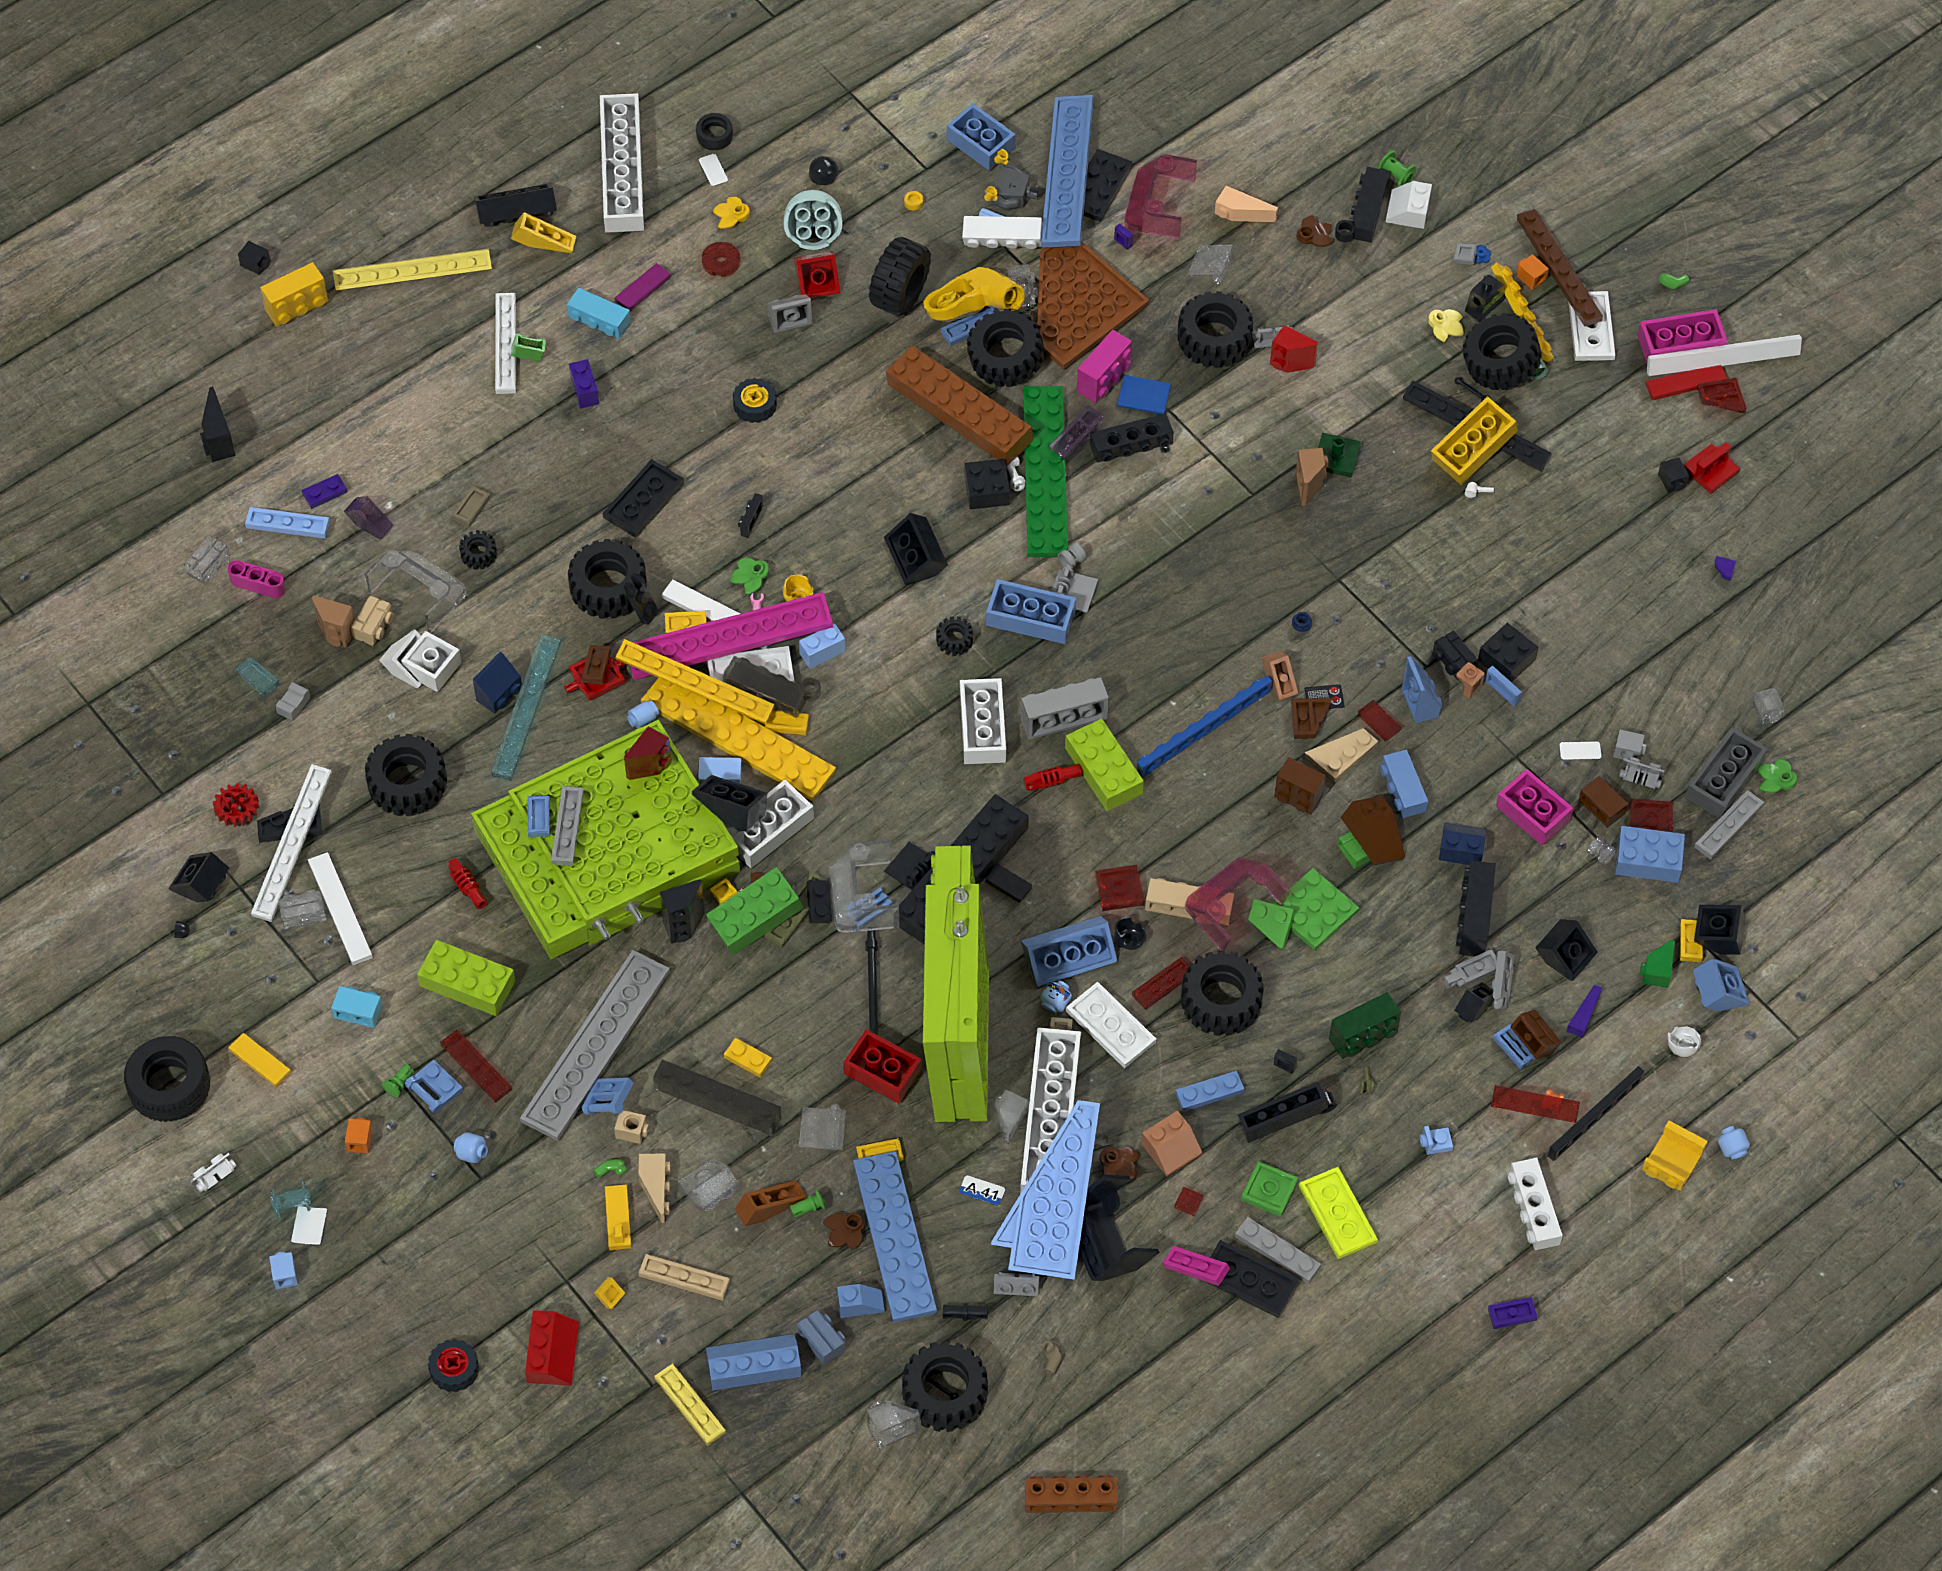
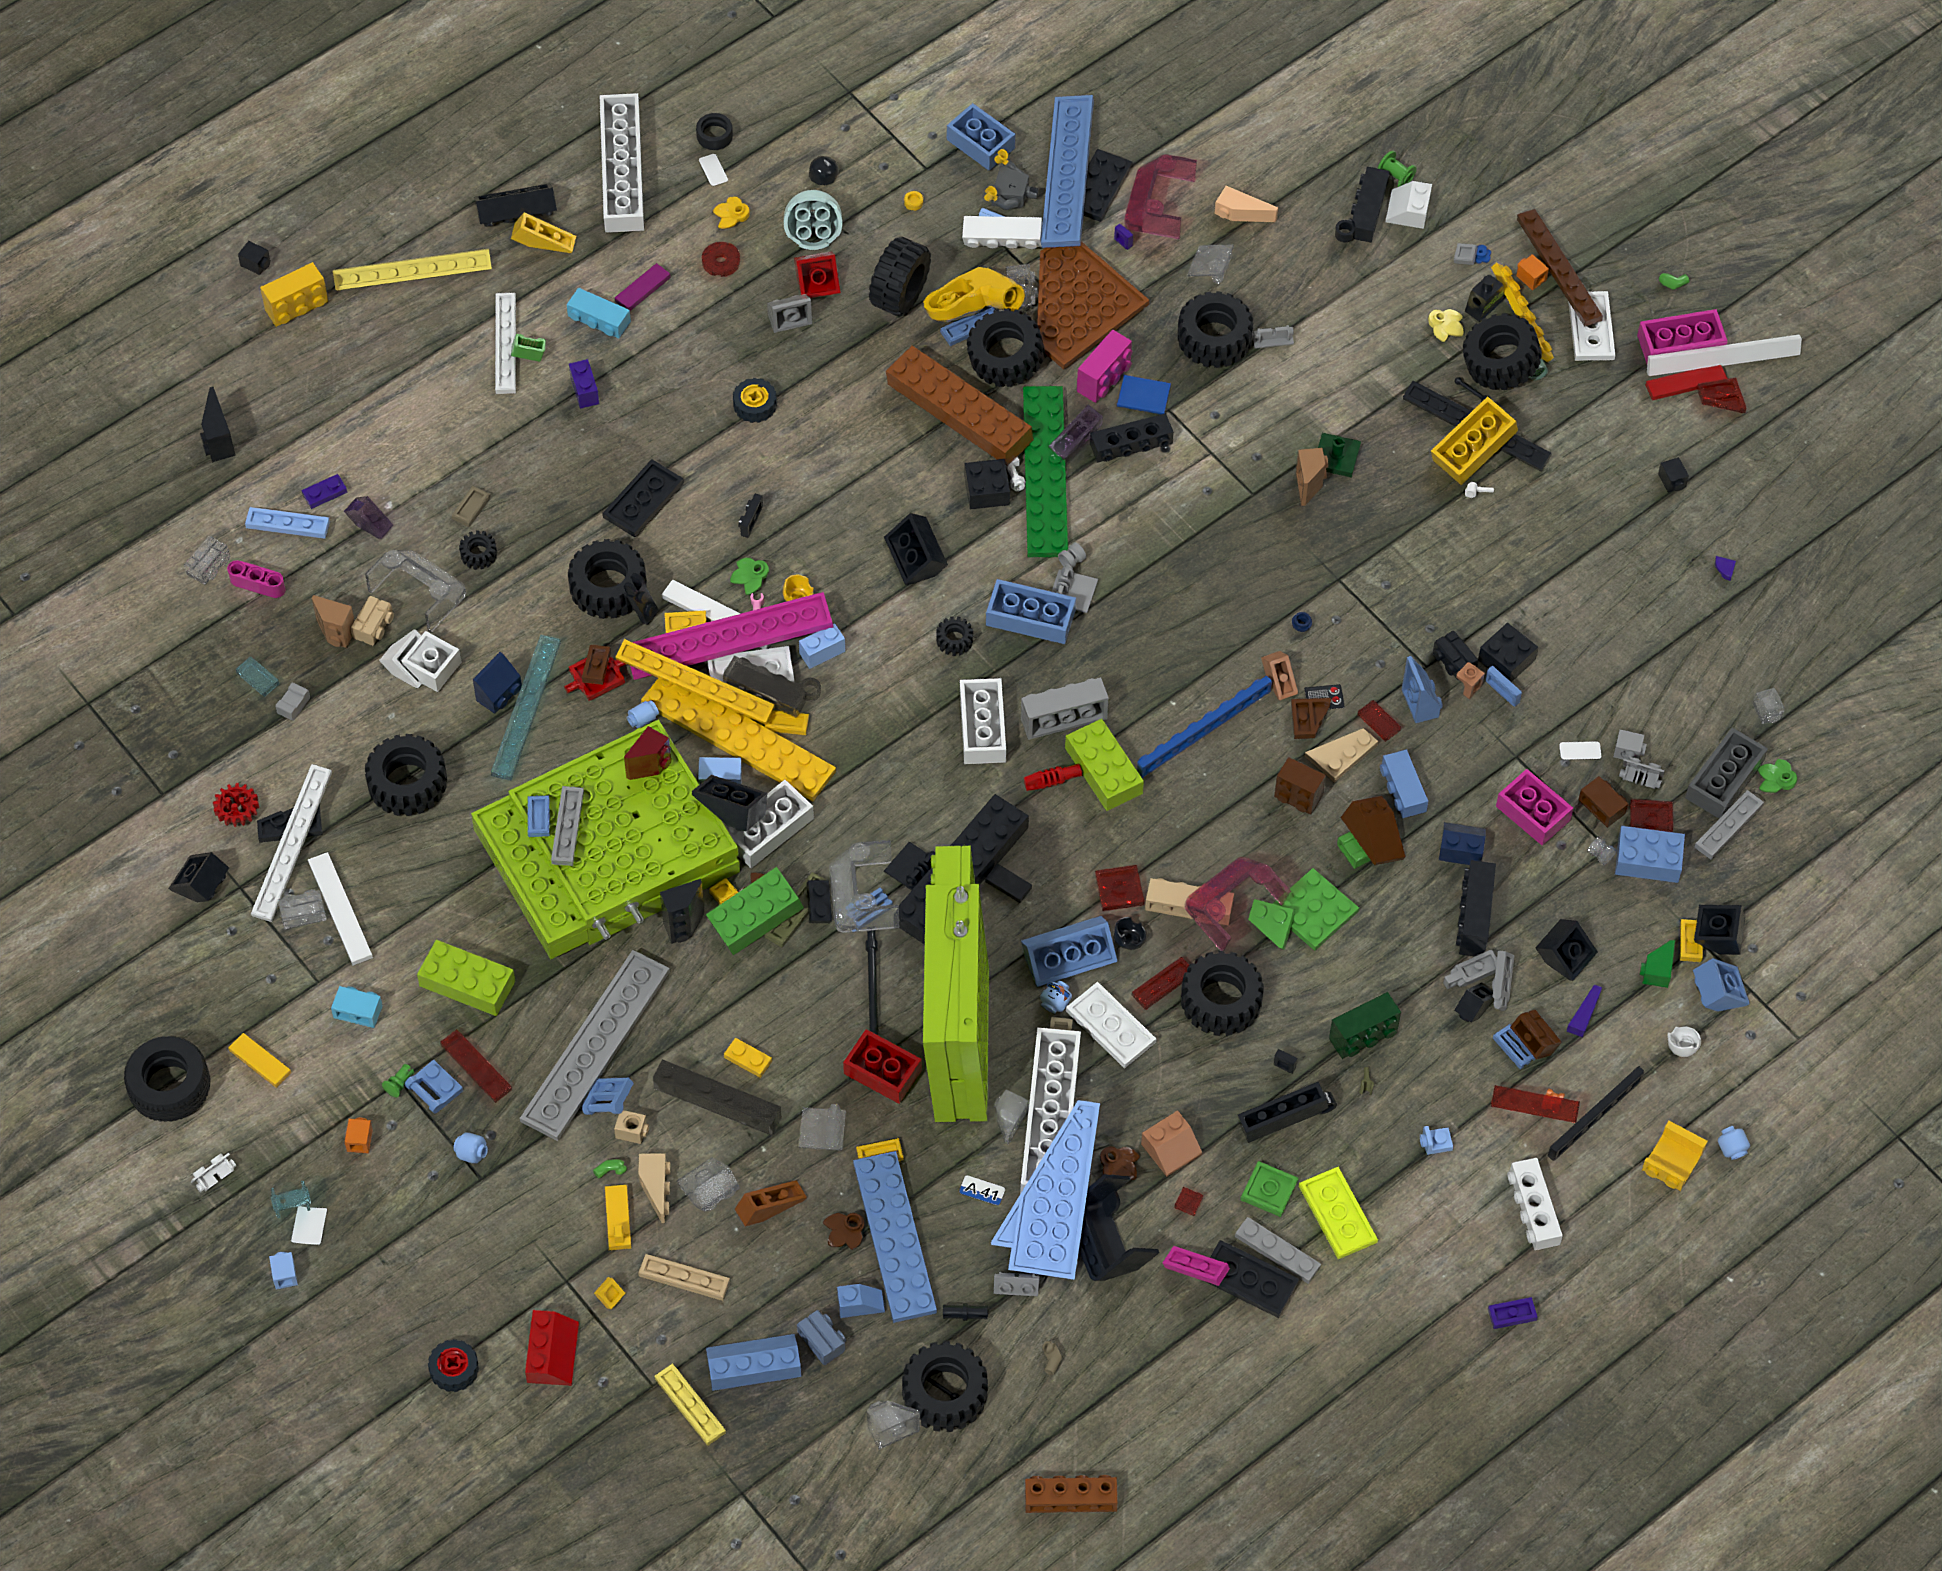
(181, 930): black hinge -> none
(466, 883): red hinge -> none
(808, 1205): bright green pin -> none
(1209, 1091): medium blue plate -> none
(1293, 351): red slope -> none
(1315, 232): reddish brown plate -> none
(1712, 467): red bracket -> none

